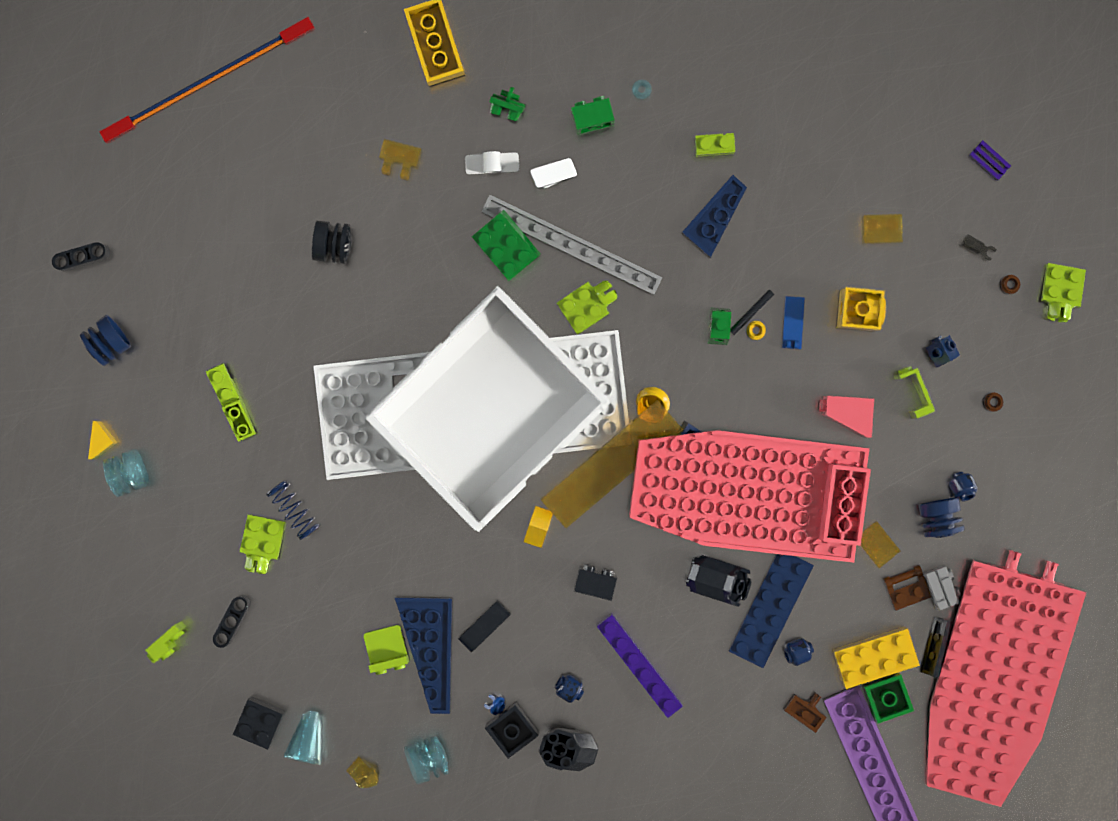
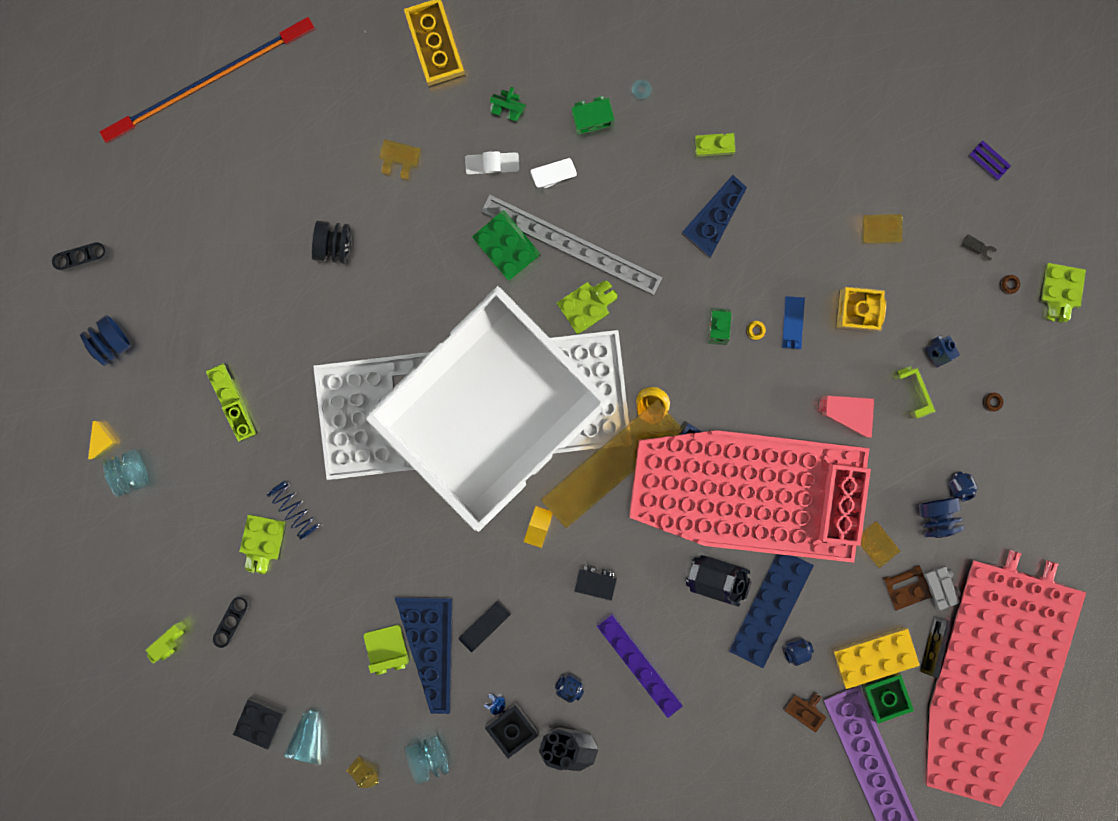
(751, 312): black bar -> none

